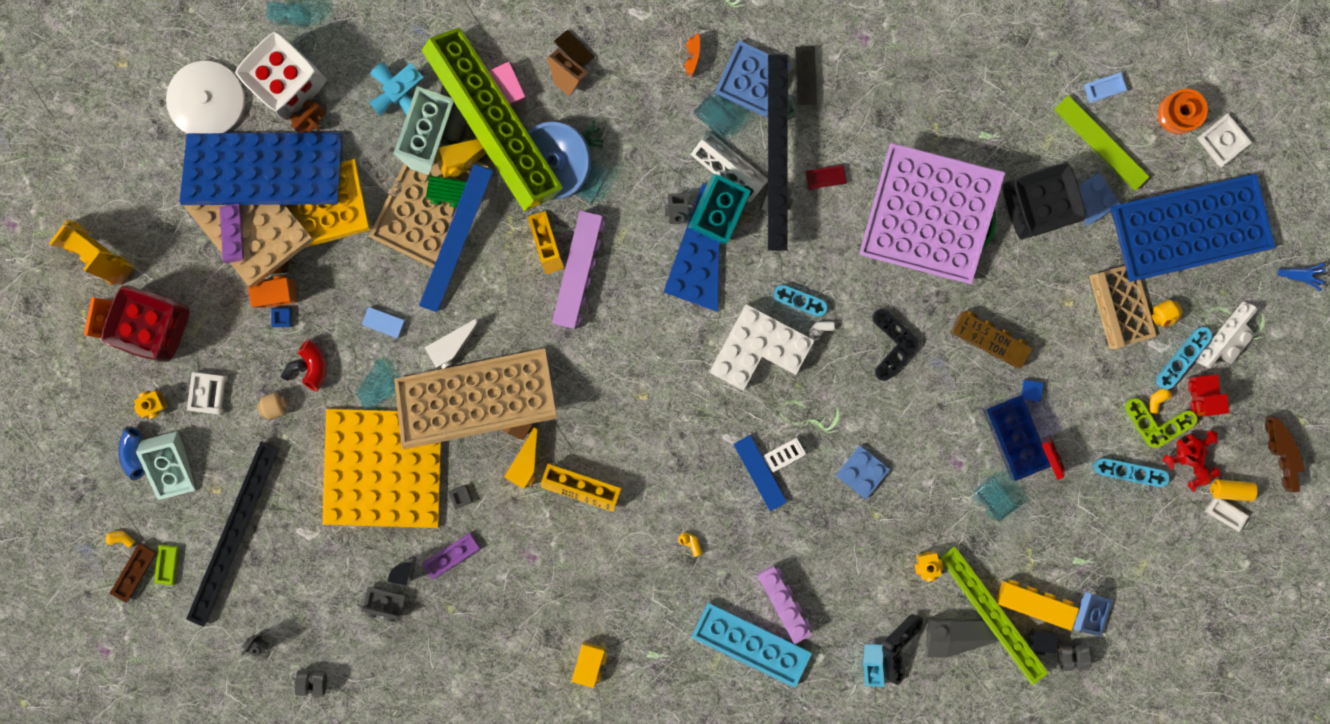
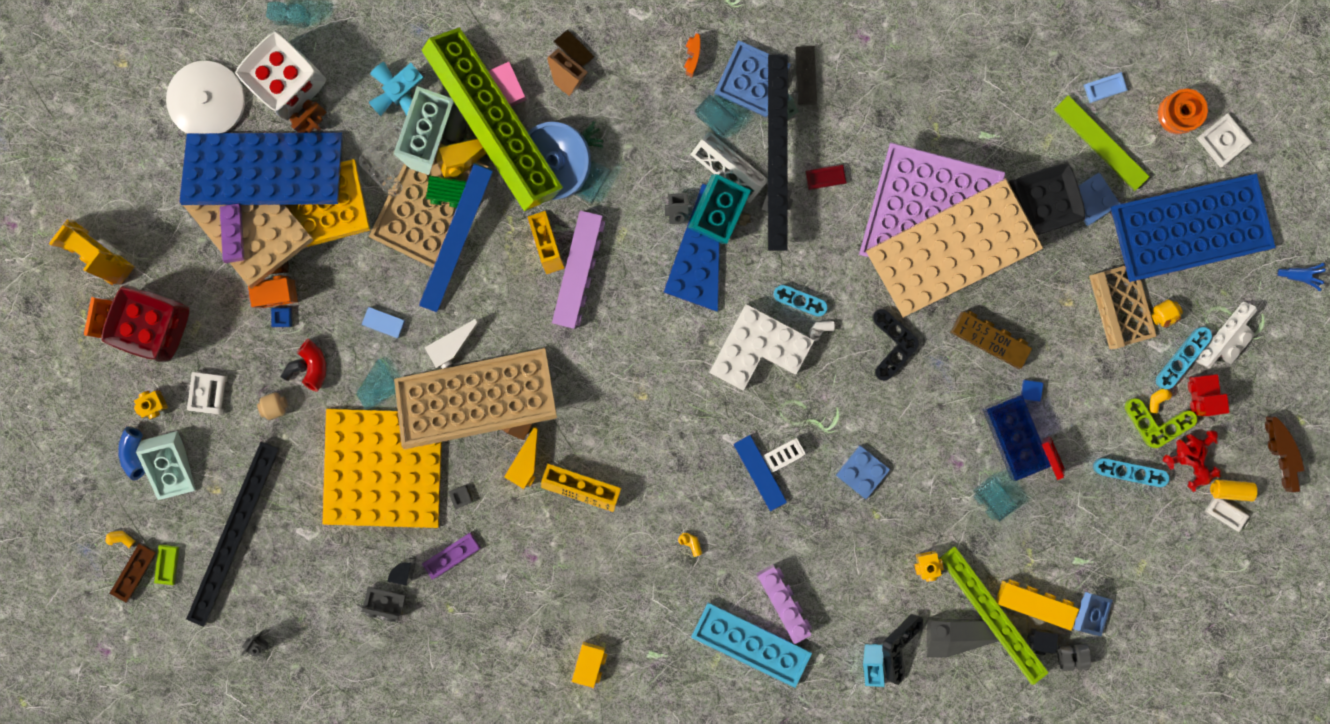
(304, 682): dark grey wheel -> none
(955, 248): none -> tan plate

